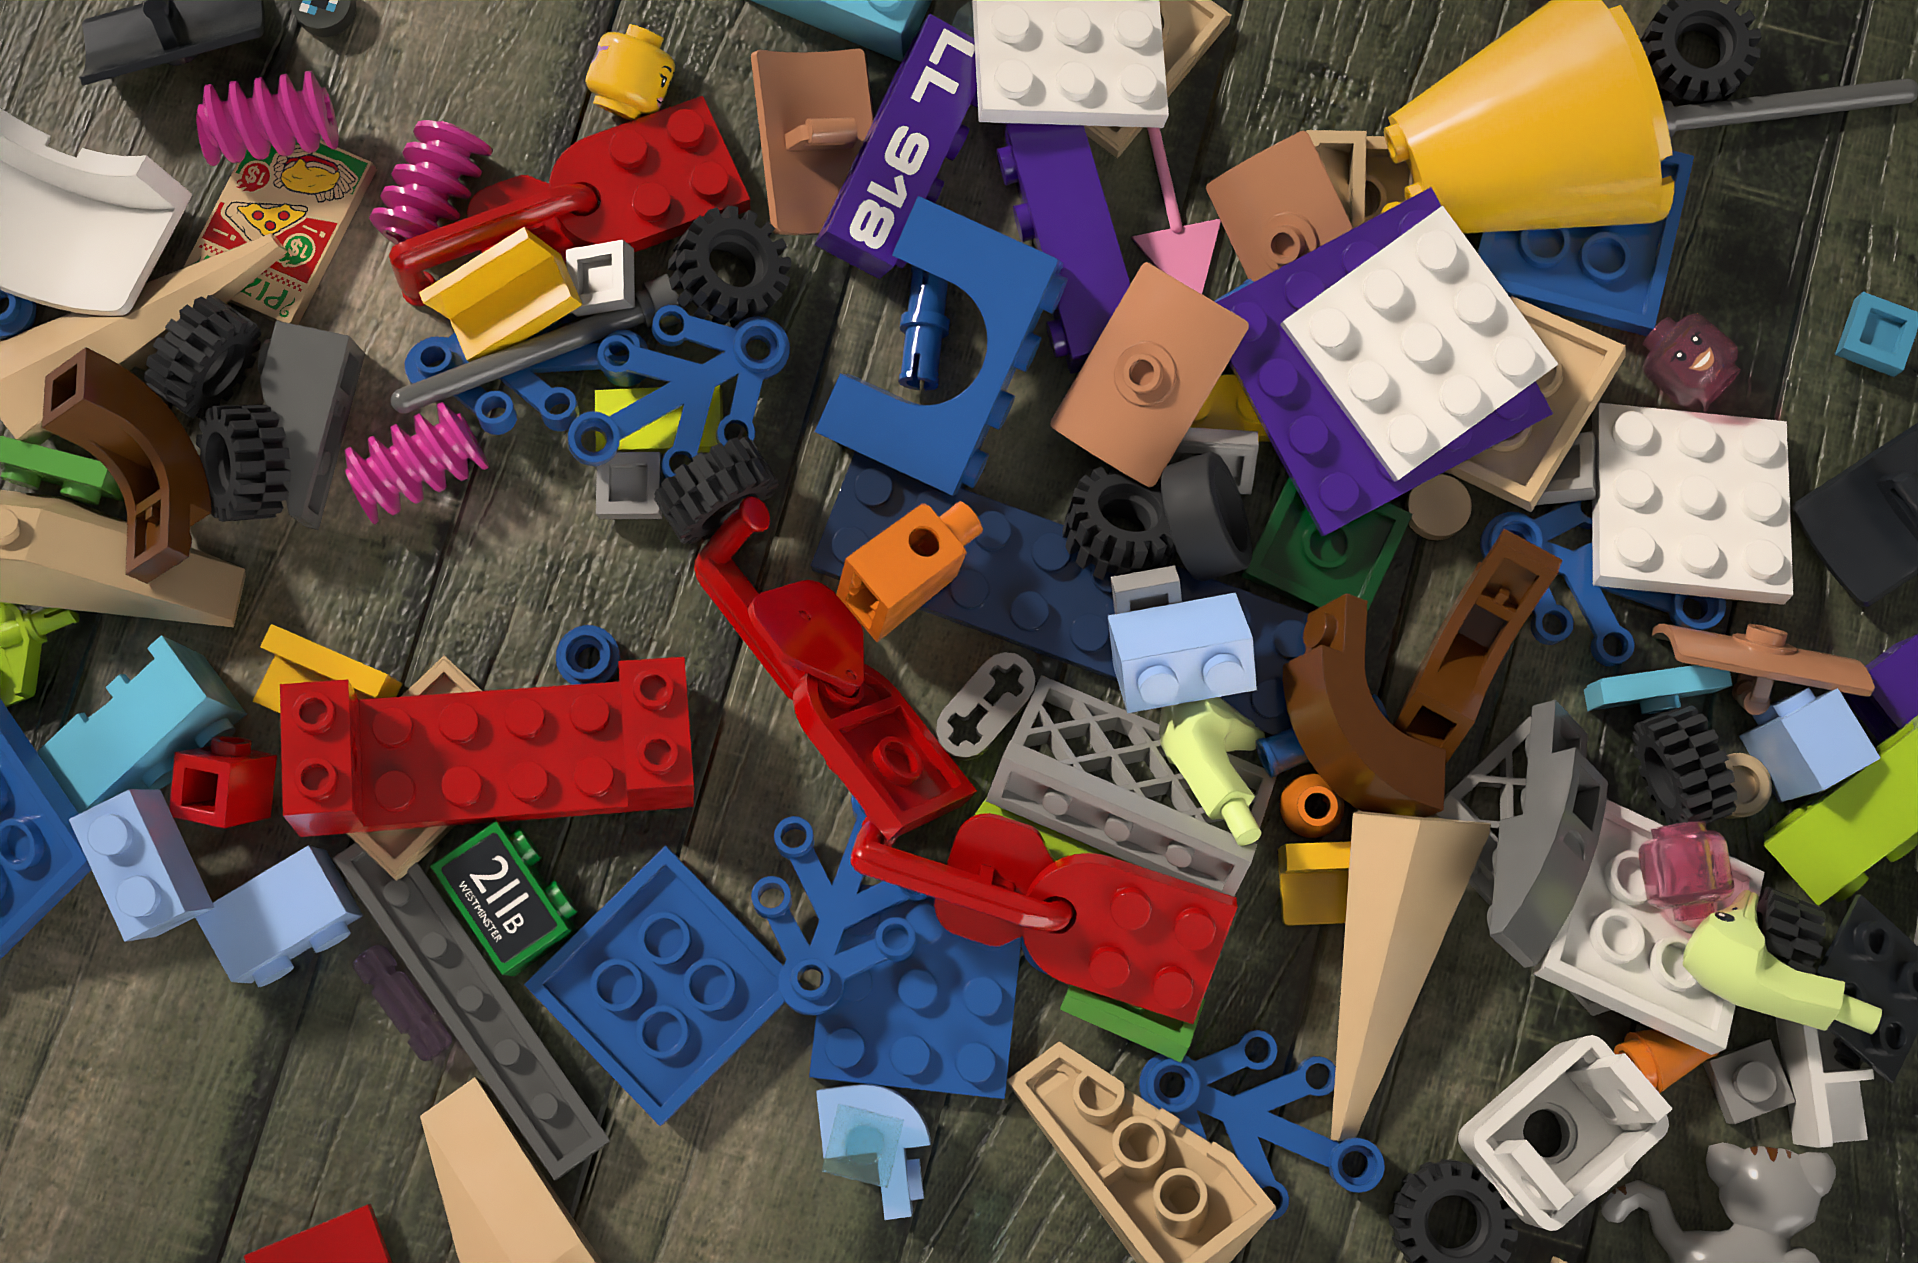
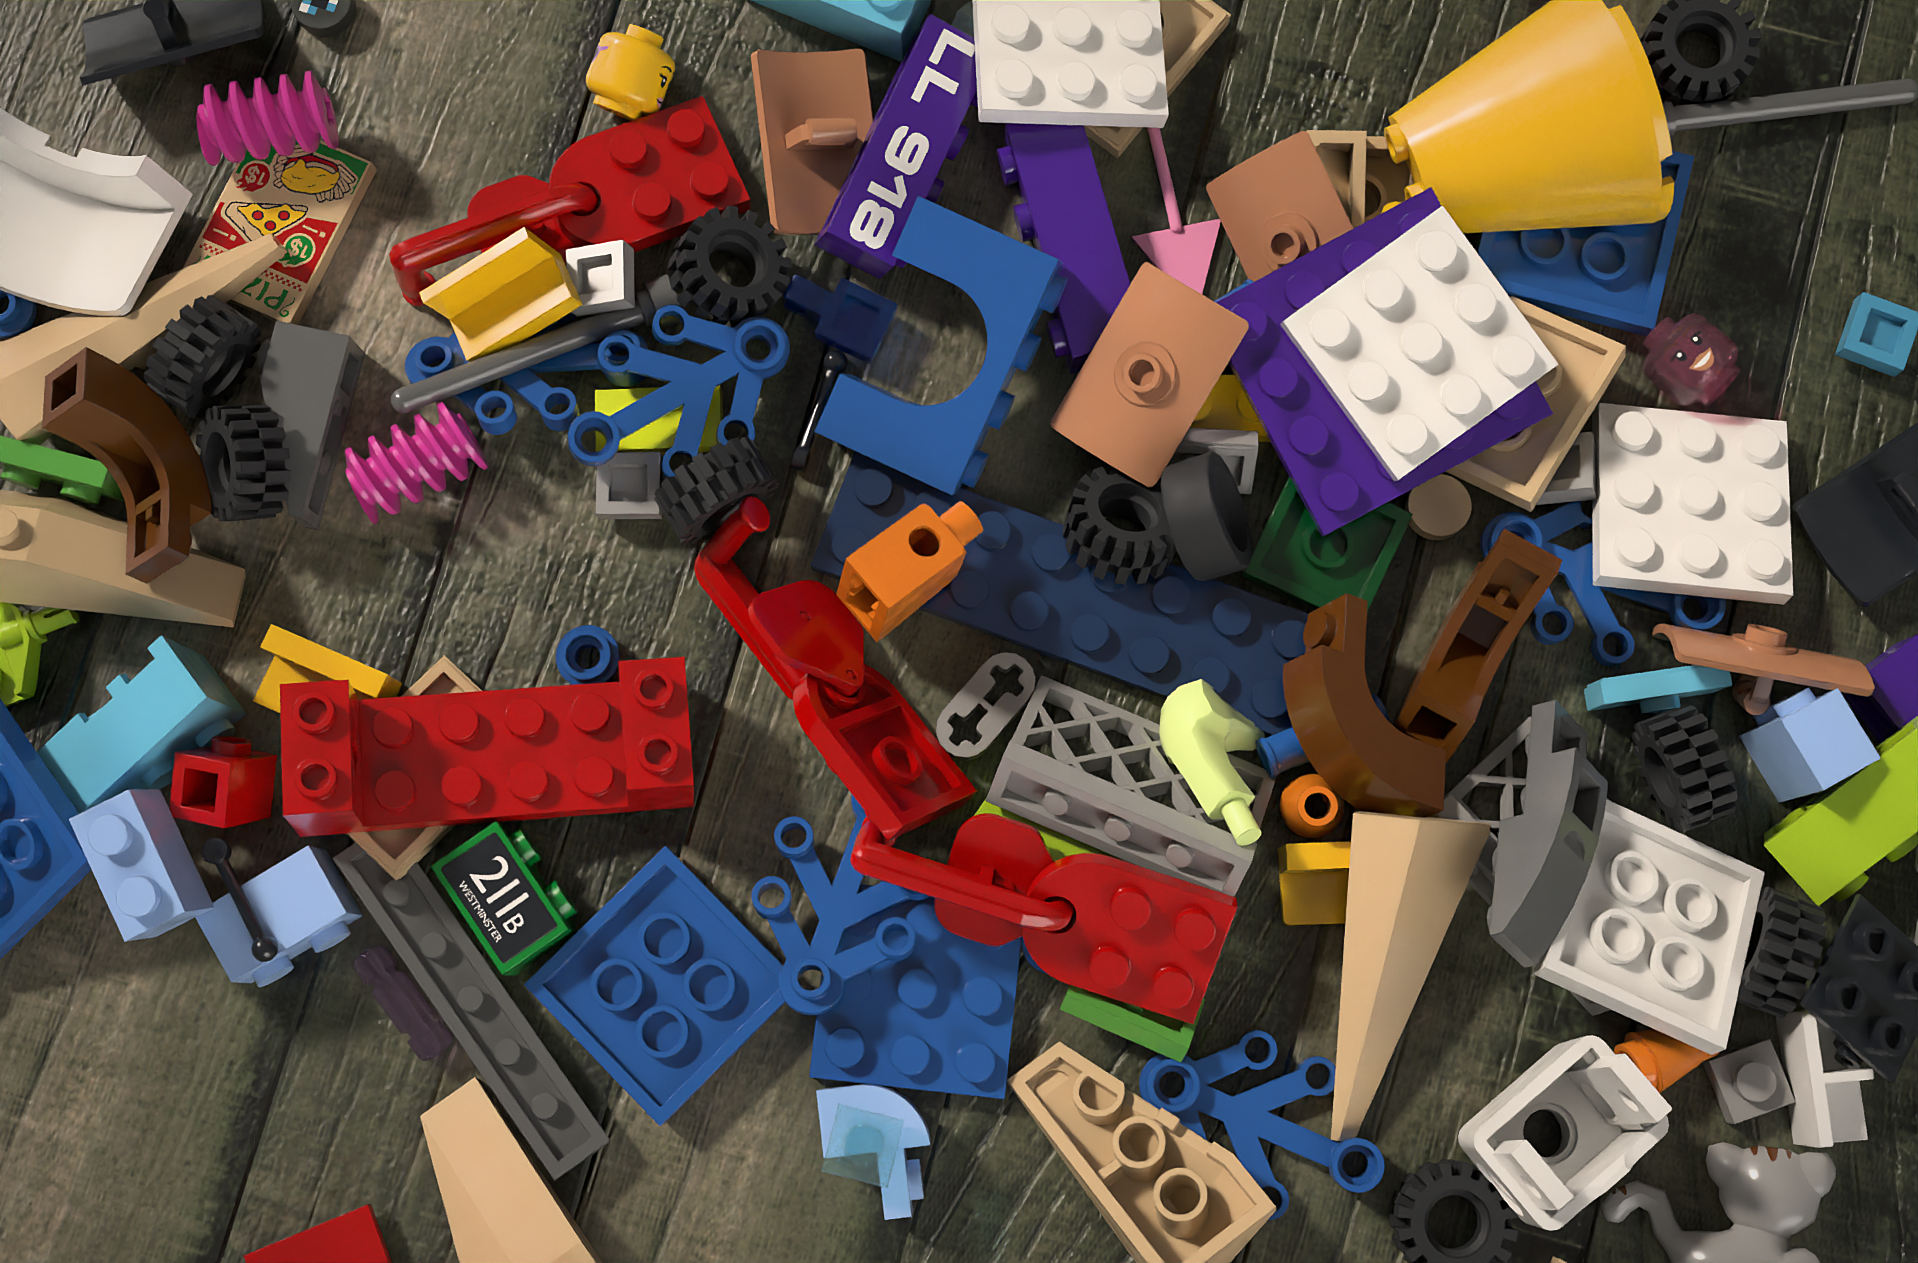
(218, 853): none -> black hinge
(428, 180): dark pink piece -> none
(834, 363): none -> black hinge
(849, 319): none -> clear blue plate
(923, 330): blue pin -> none
(1146, 589): light grey plate -> none
(1182, 652): light blue brick -> none
(1686, 869): clear pink head -> none
(1732, 961): yellowish green animal -> none
(1751, 783): tan tile -> none

